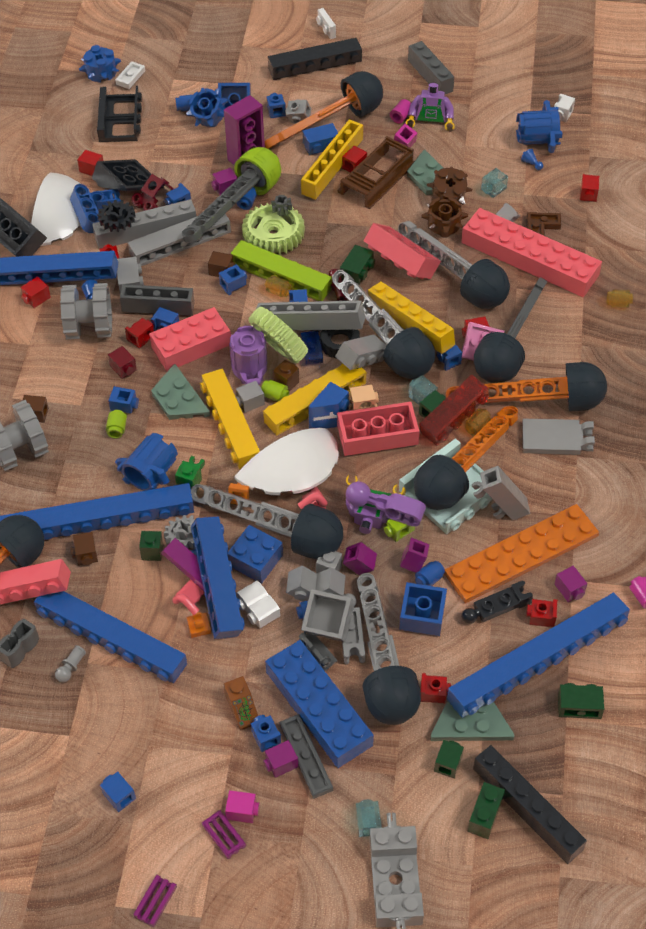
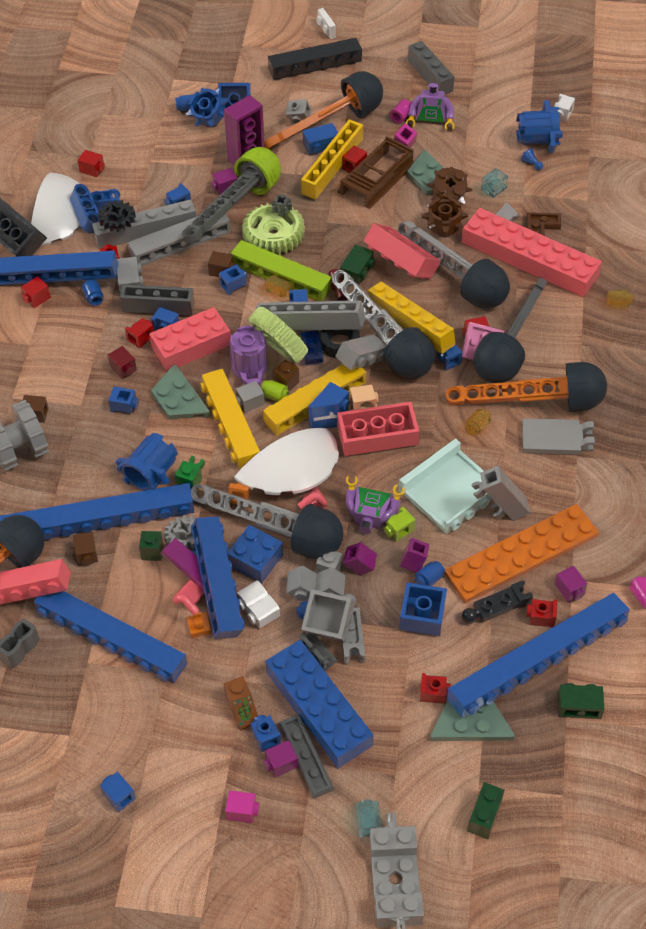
(64, 672): light grey pin -> none
(86, 311): light grey piece -> none
(99, 63): blue brick -> none
(108, 118): black window -> none
(116, 424): lime brick -> none
(122, 175): black slope -> none
(130, 75): white plate -> none
(147, 197): dark red piece -> none
(164, 883): magenta tile -> none
(234, 848): magenta tile -> none
(247, 200): blue brick -> none
(276, 101): blue brick -> none
(389, 691): black piece -> none
(395, 506): medium lavender beam -> none
(420, 388): clear light blue brick -> none
(430, 403): dark green brick -> none
(442, 480): black piece -> none
(449, 758): dark green brick -> none
(454, 410): clear red brick -> none
(530, 804): black brick -> none
(589, 188): red brick -> none

